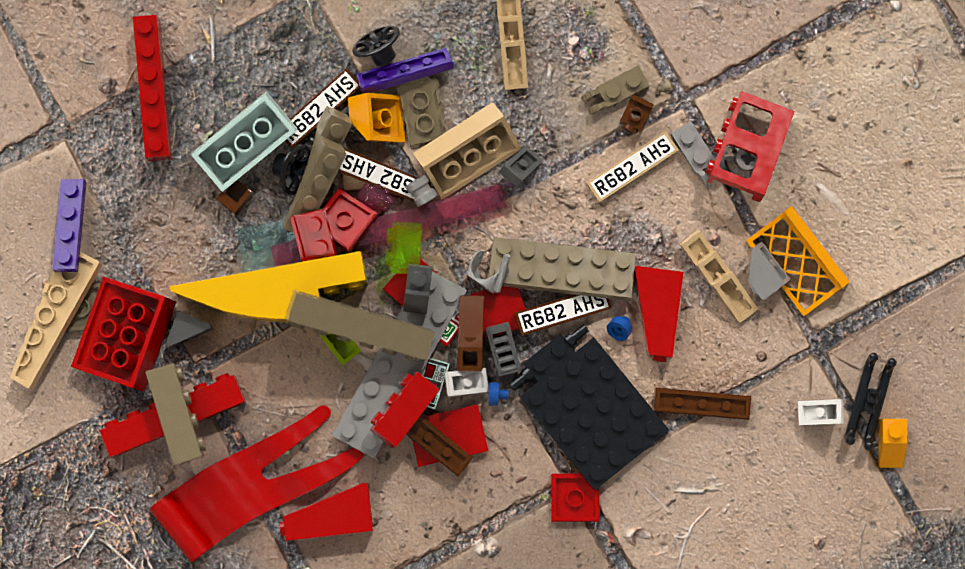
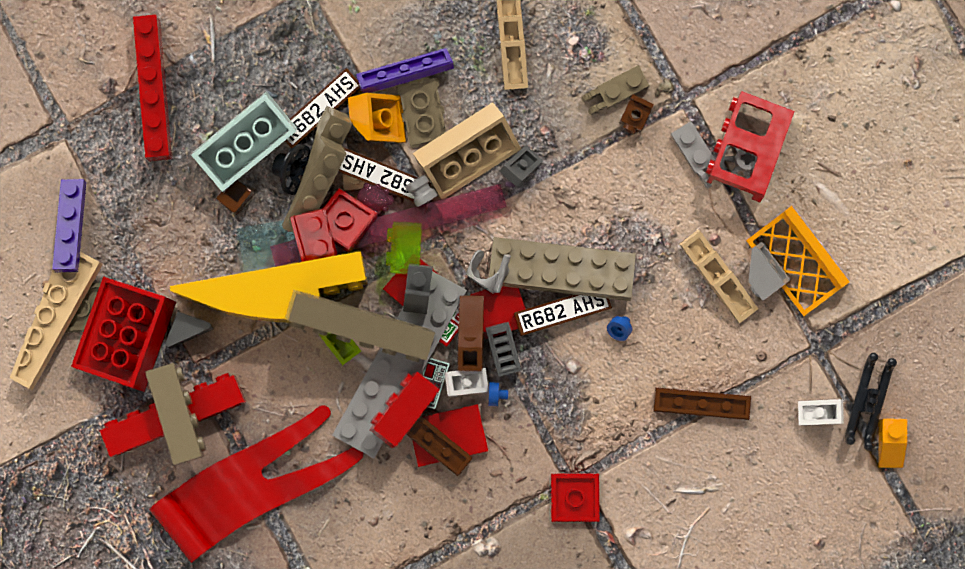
(335, 515): red slope -> none
(379, 48): black wheel -> none
(588, 406): black plate -> none
(632, 167): tile -> none
(659, 307): red slope -> none

